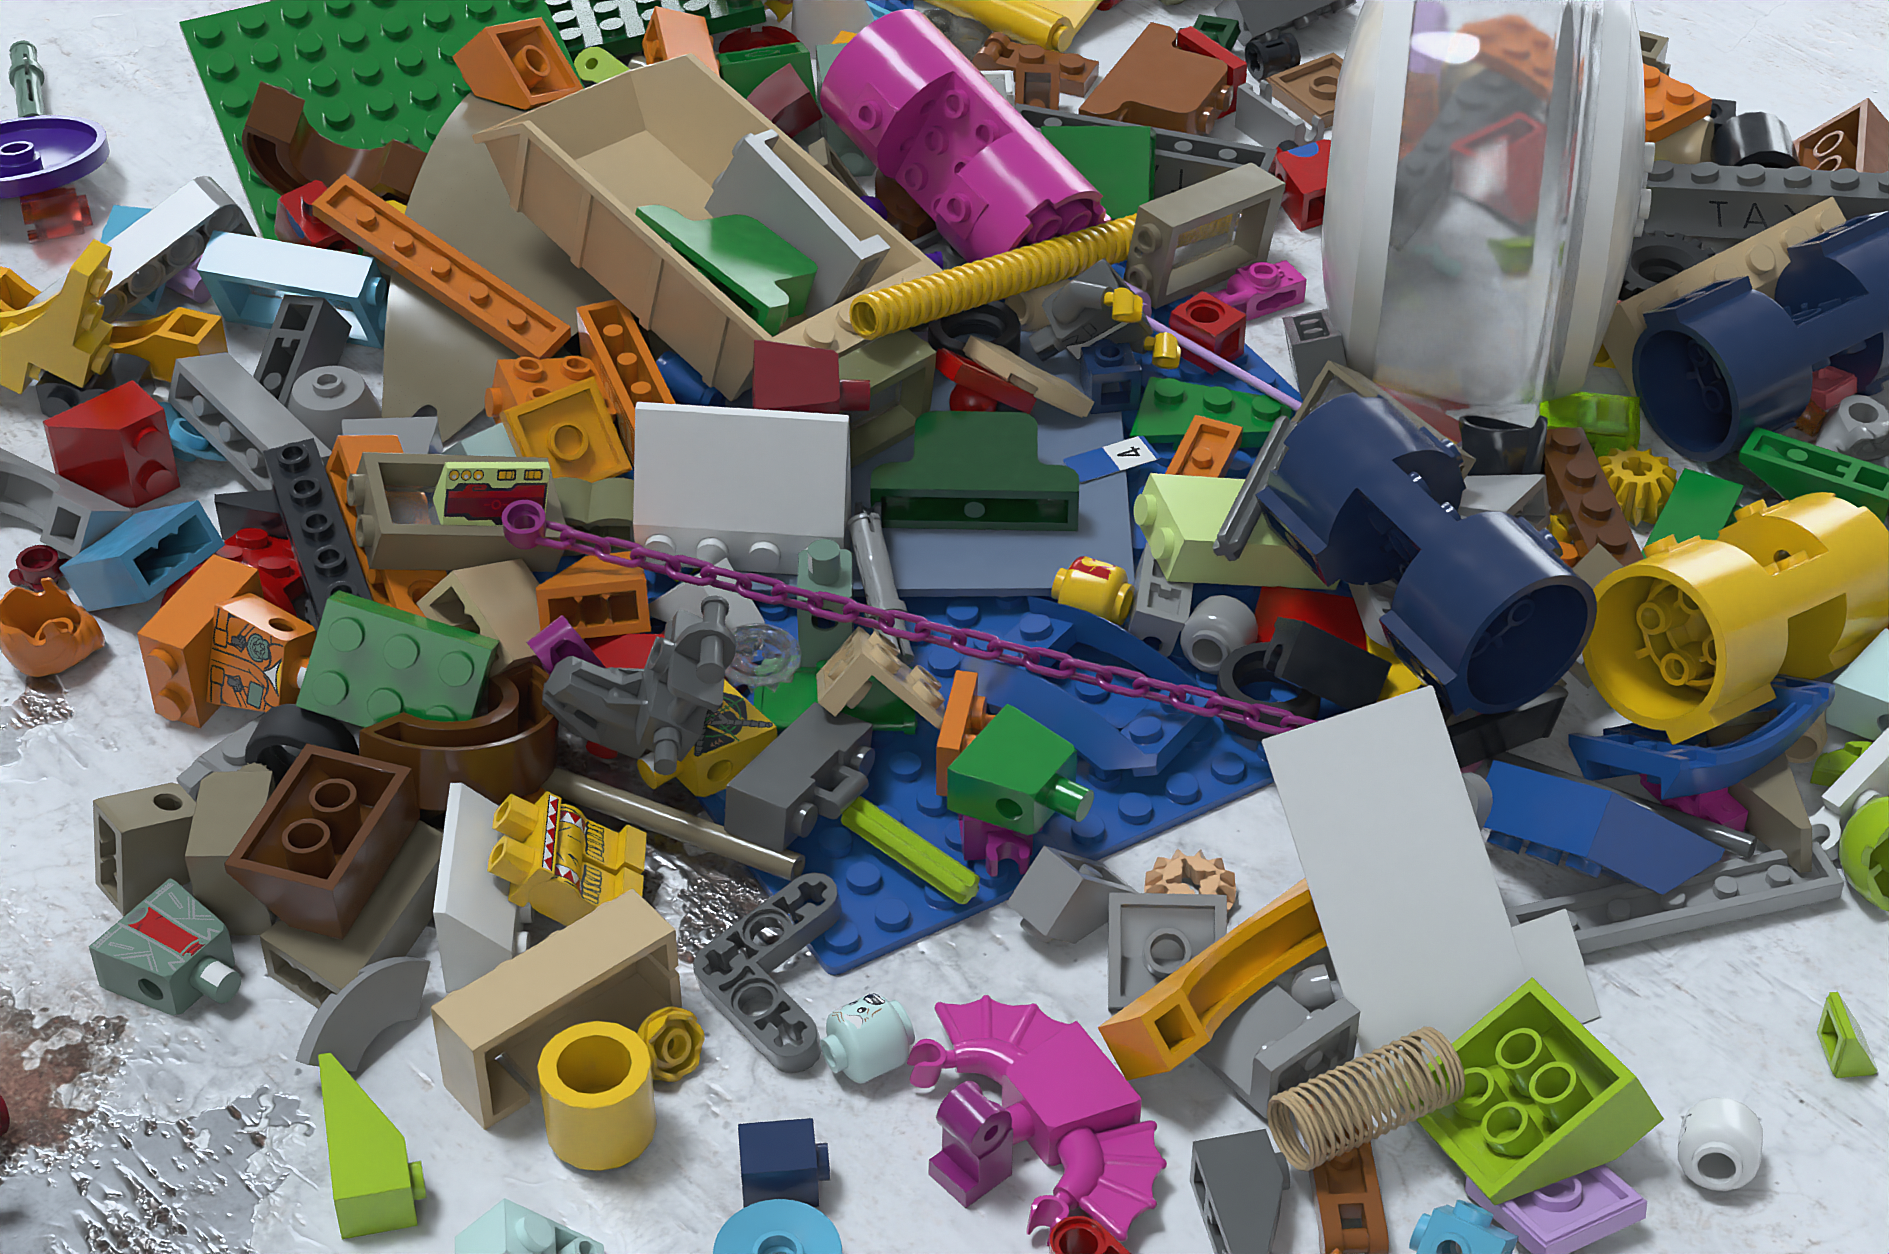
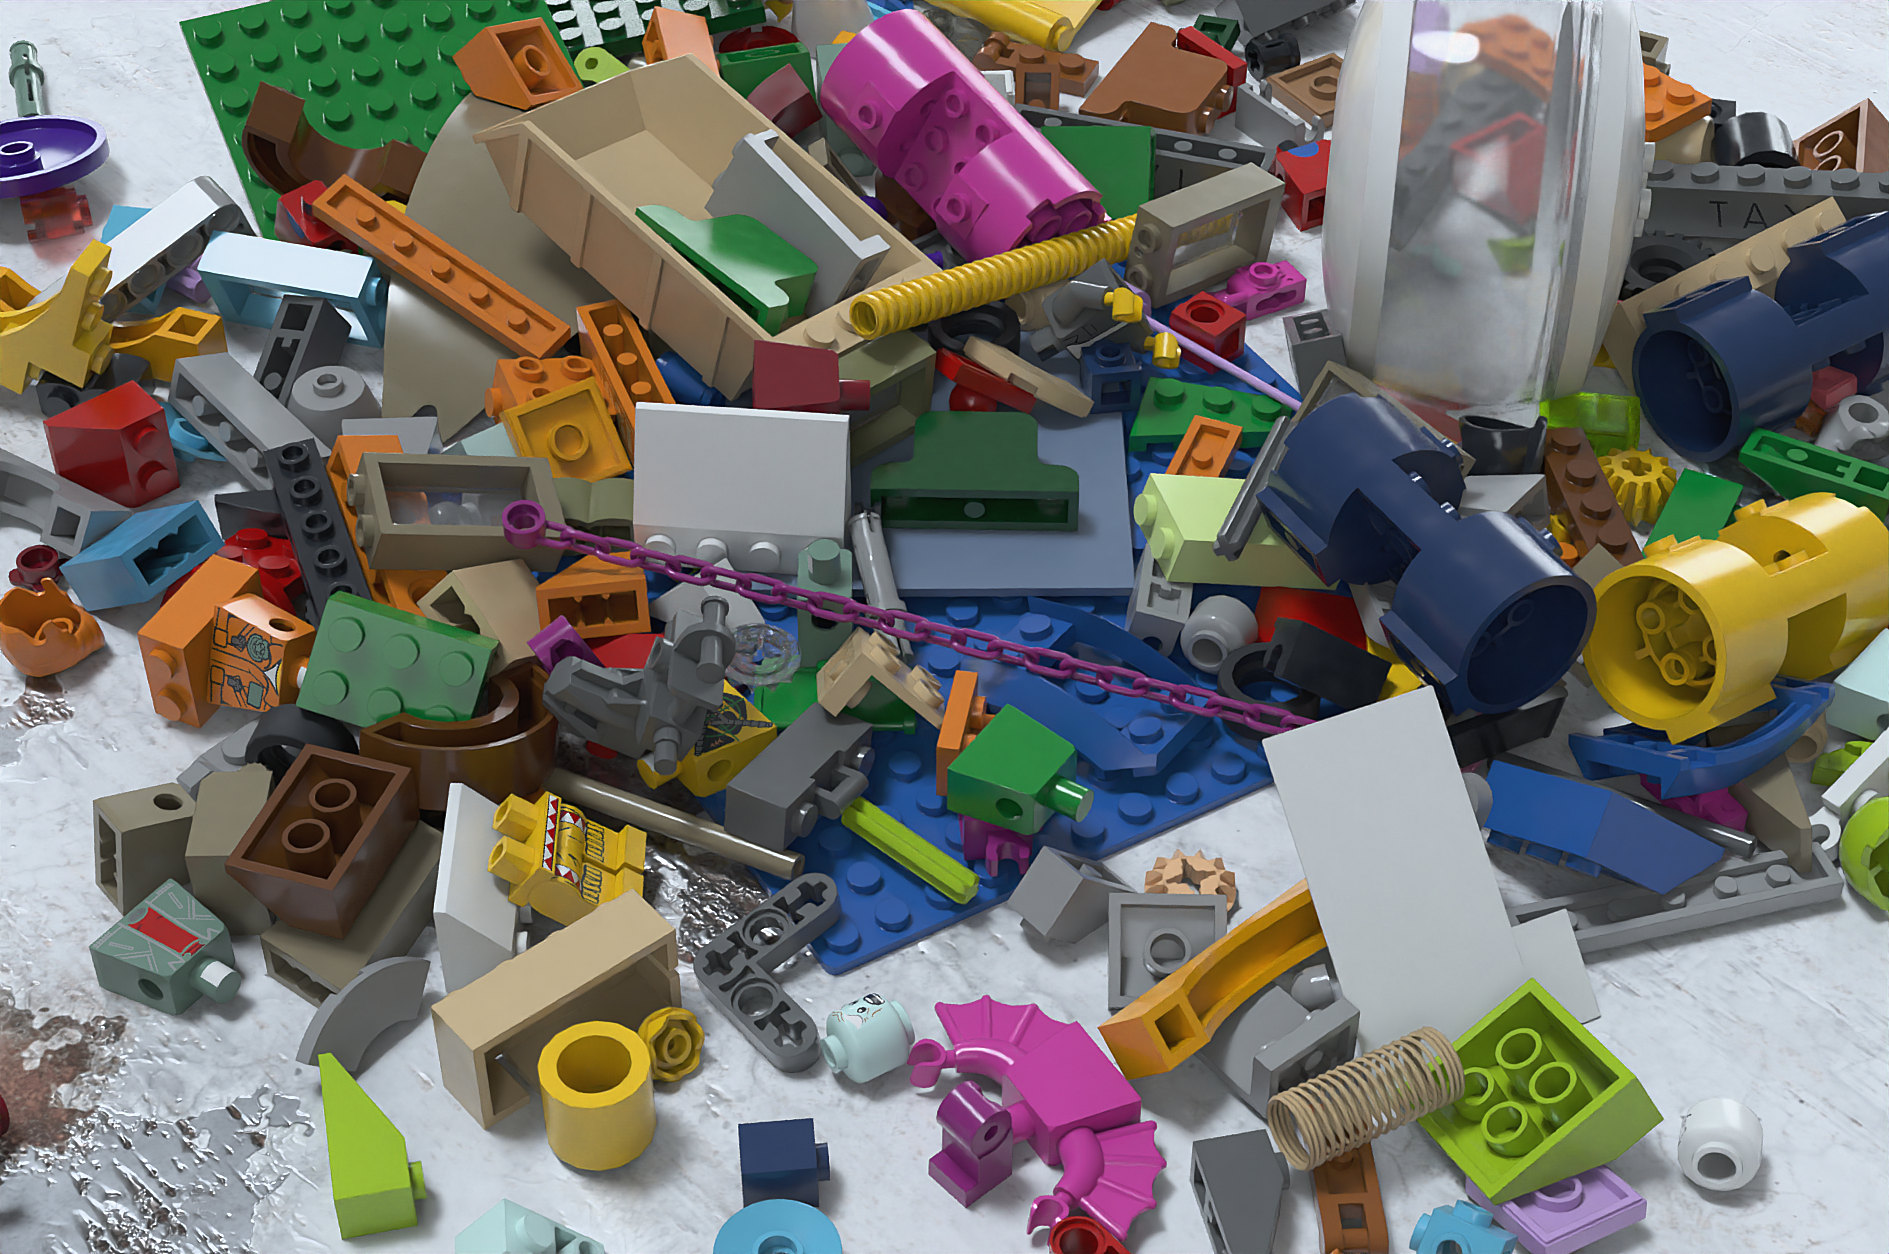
(482, 490): slope -> none
(1095, 589): yellow head -> none
(1112, 458): sticker -> none
(1844, 1040): lime slope -> none

